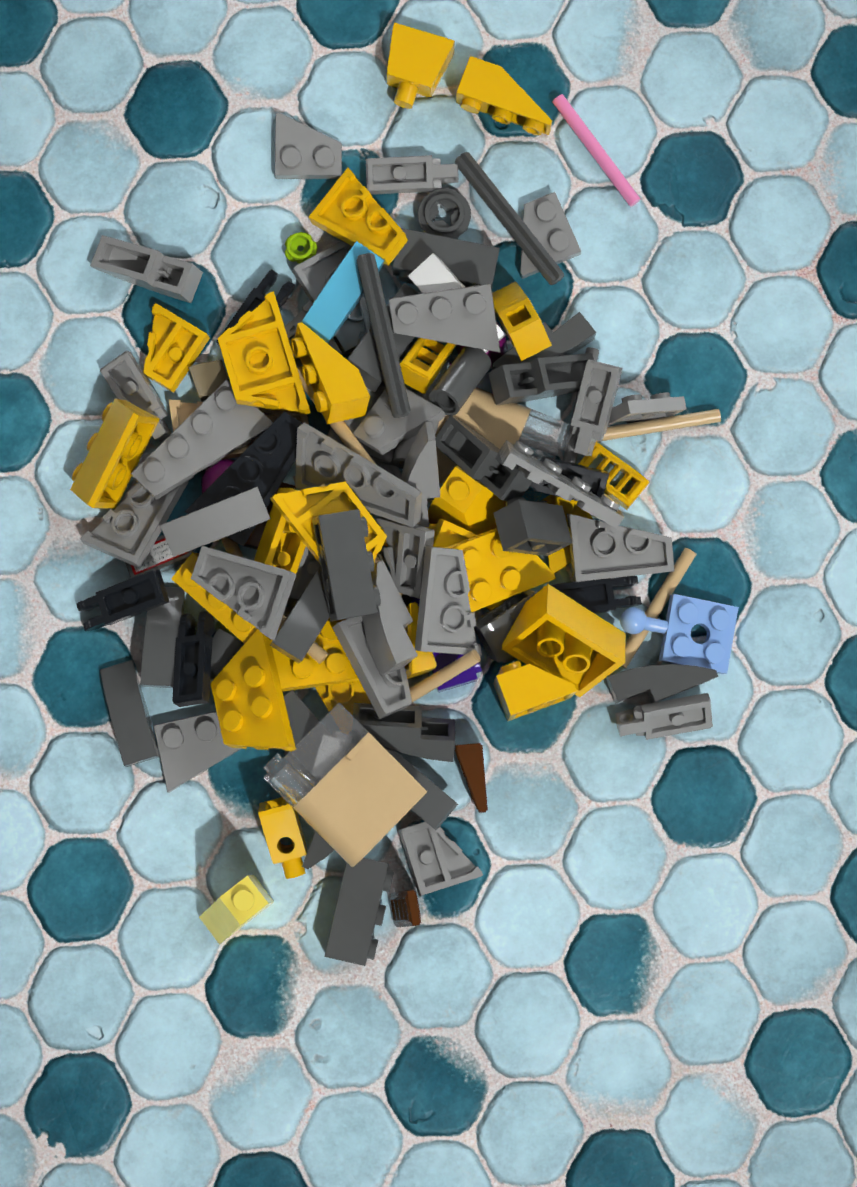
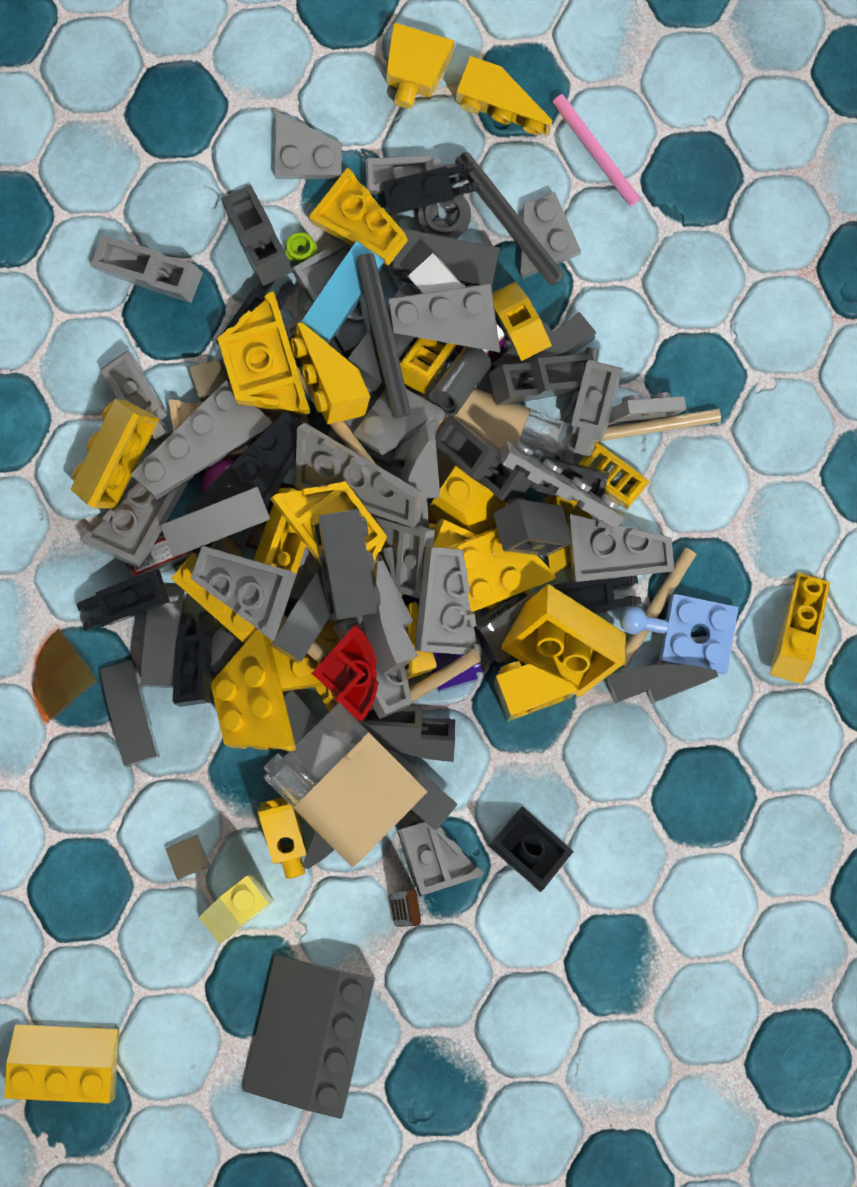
(59, 676): none -> clear orange brick
(62, 1064): none -> yellow slope
(172, 348): yellow wing -> none
(187, 857): none -> dark tan slope
(190, 747): light grey wing -> none
(257, 235): none -> dark grey slope
(308, 1036): none -> dark grey slope
(351, 673): none -> red brick
(359, 911): dark grey brick -> none
(426, 188): none -> black hinge
(472, 765): reddish brown slope -> none
(530, 849): none -> black slope
(666, 717): light grey hinge -> none
(800, 629): none -> yellow slope

